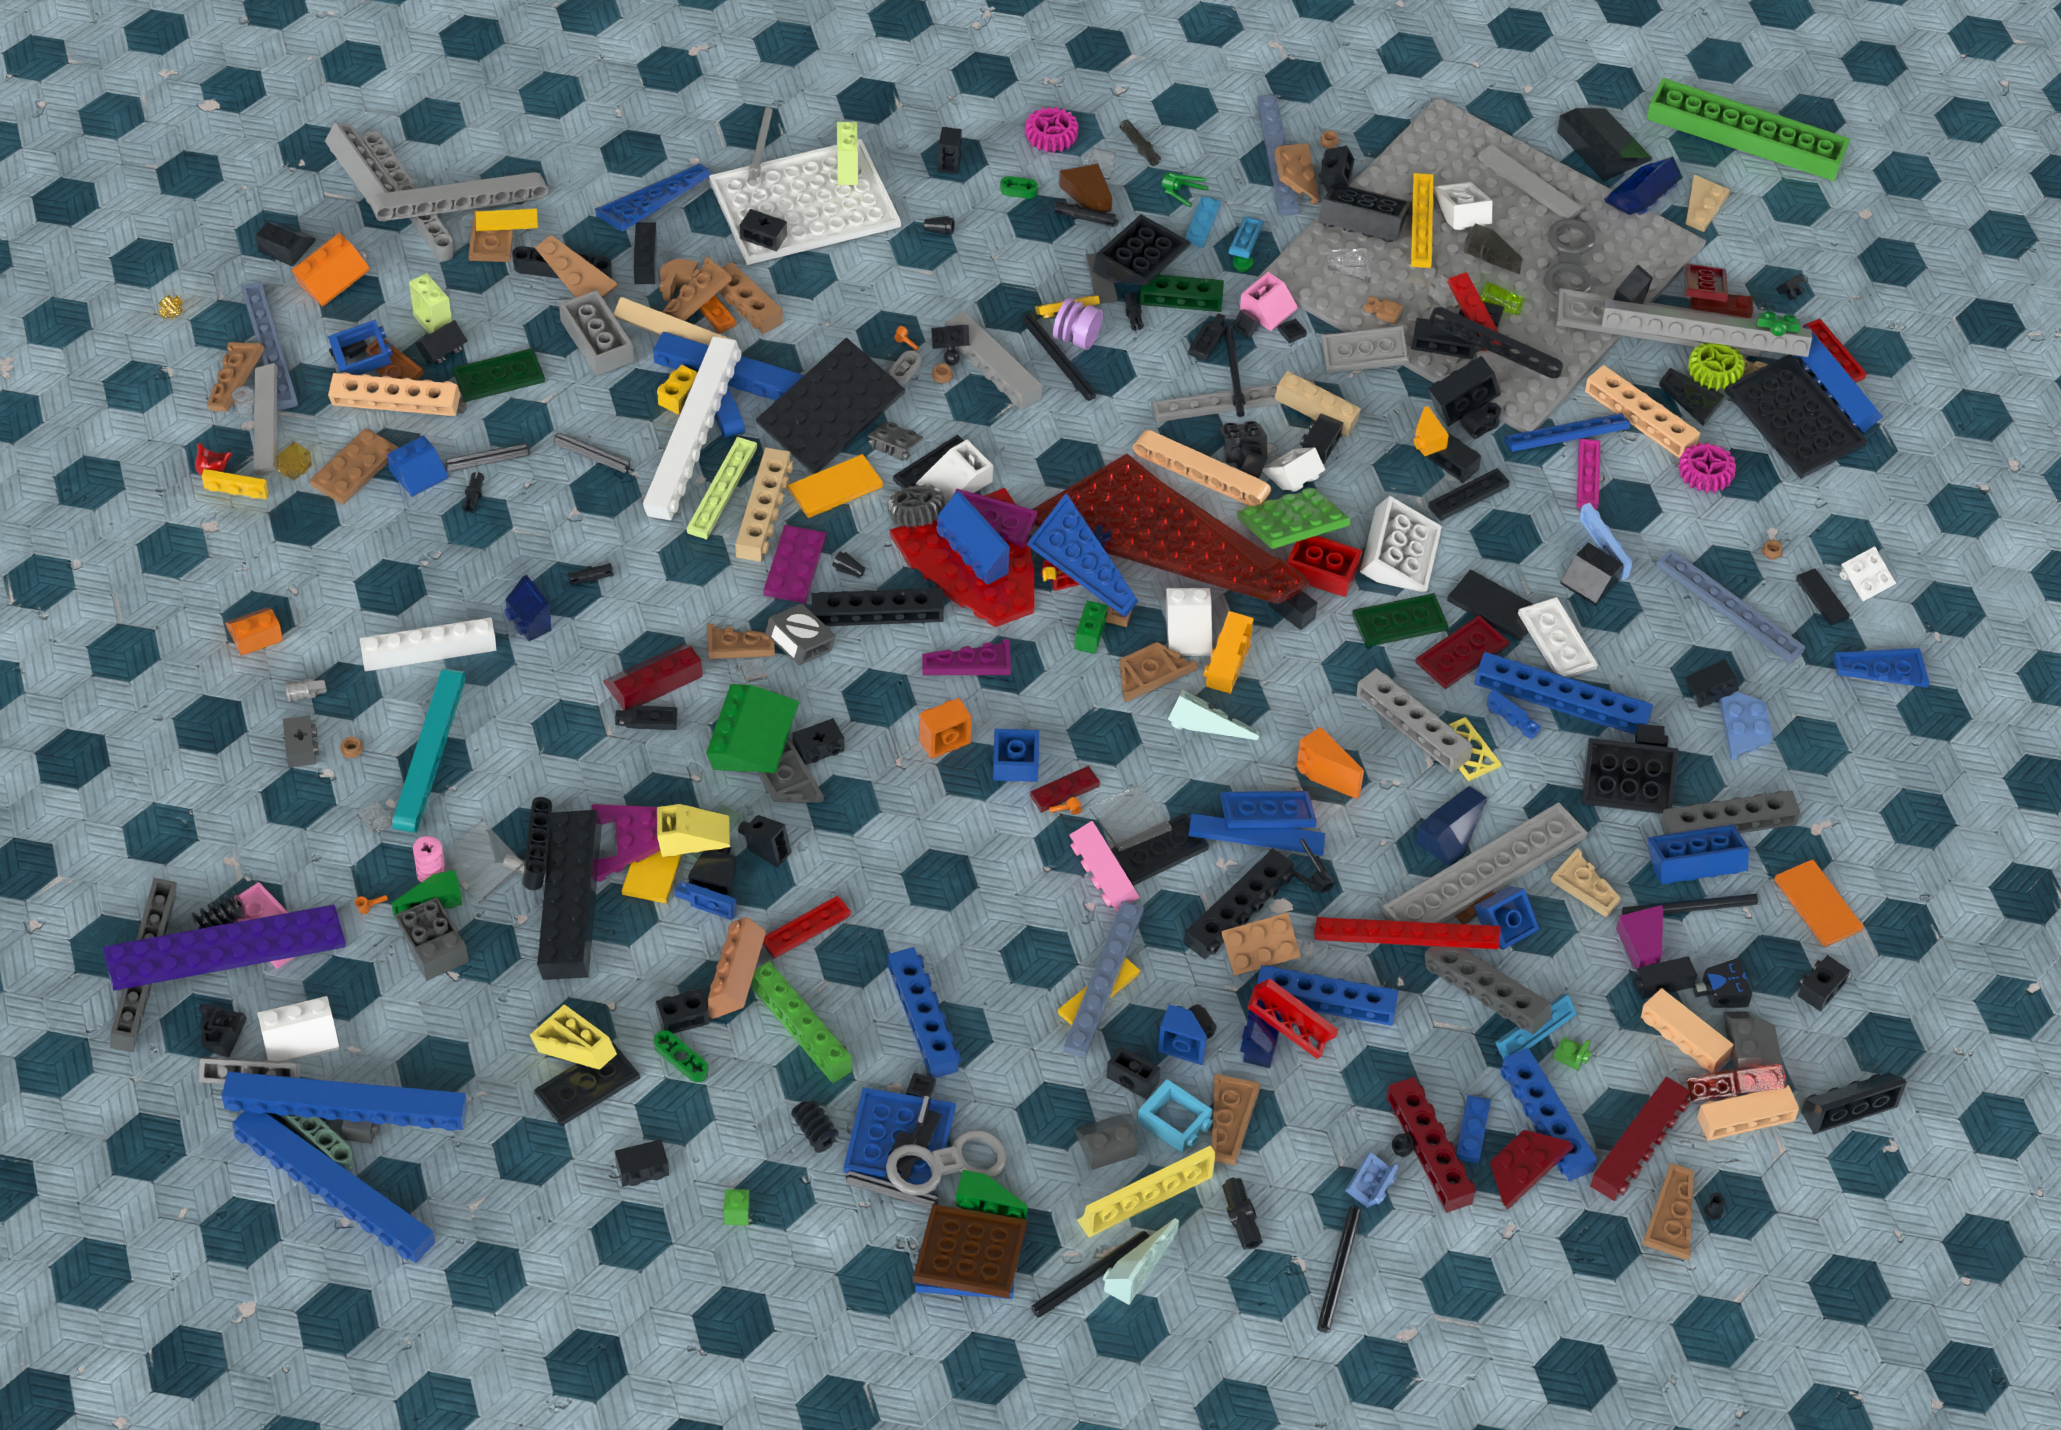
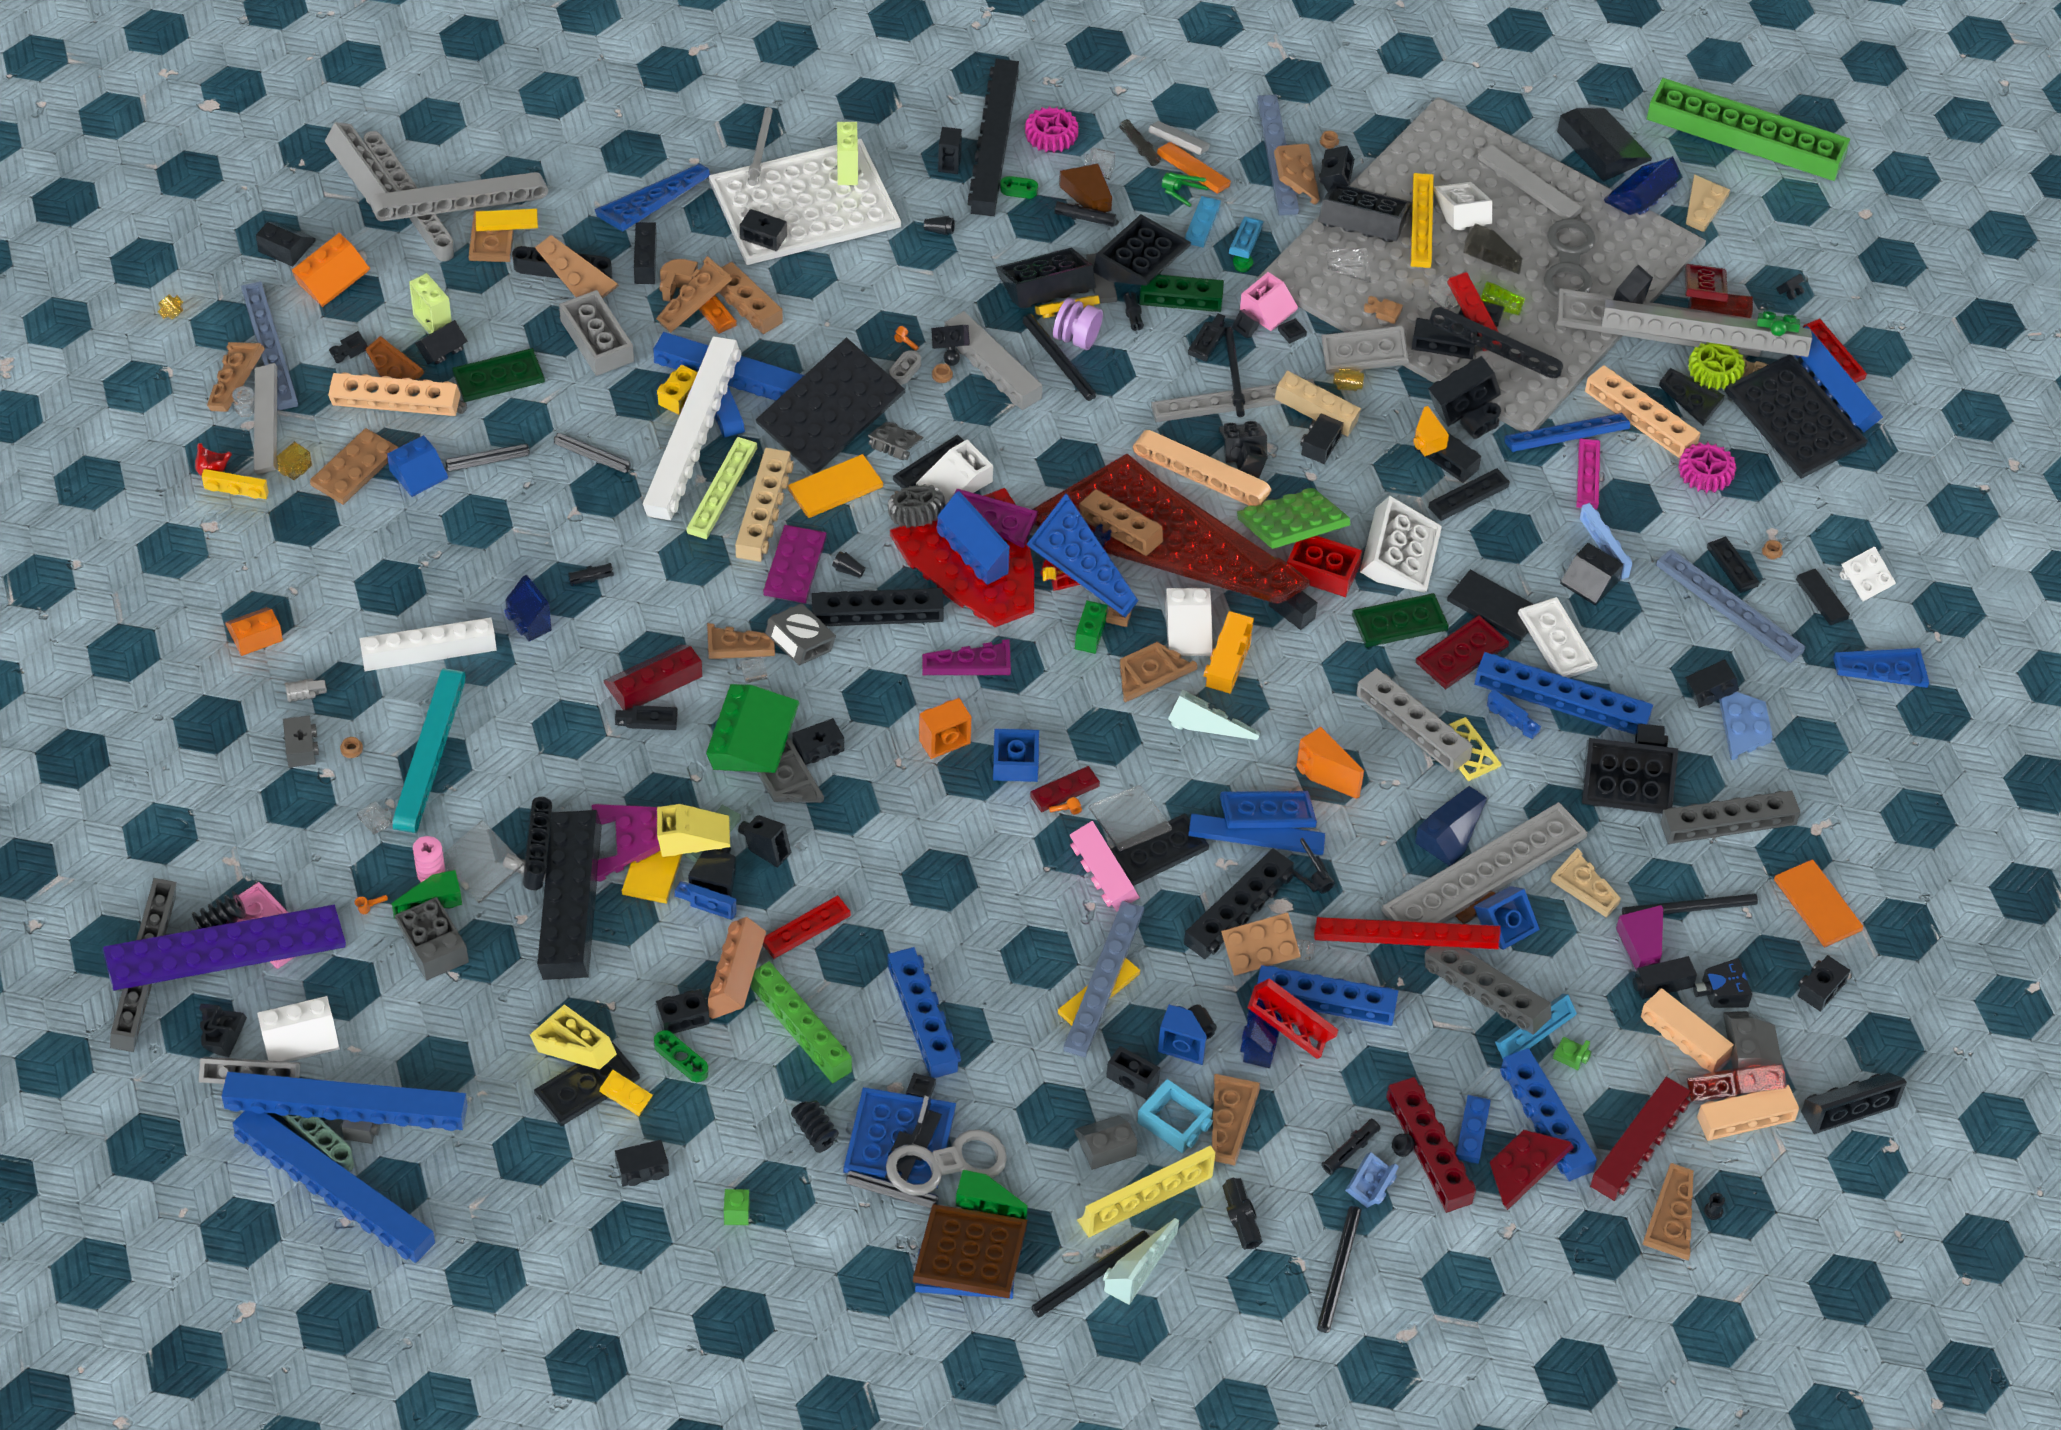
(355, 335): blue window -> none
(473, 492): black pin -> none
(625, 1093): none -> yellow plate
(660, 322): tan tile -> none
(994, 137): none -> black brick
(1047, 277): none -> black slope
(1126, 524): none -> medium nougat brick
(1178, 137): none -> light grey tile
(1193, 167): none -> orange tile
(1295, 468): white slope -> none
(1348, 379): none -> clear yellow brick
(1357, 1140): none -> black pin
(1698, 854): blue slope -> none
(1732, 564): none -> black tile

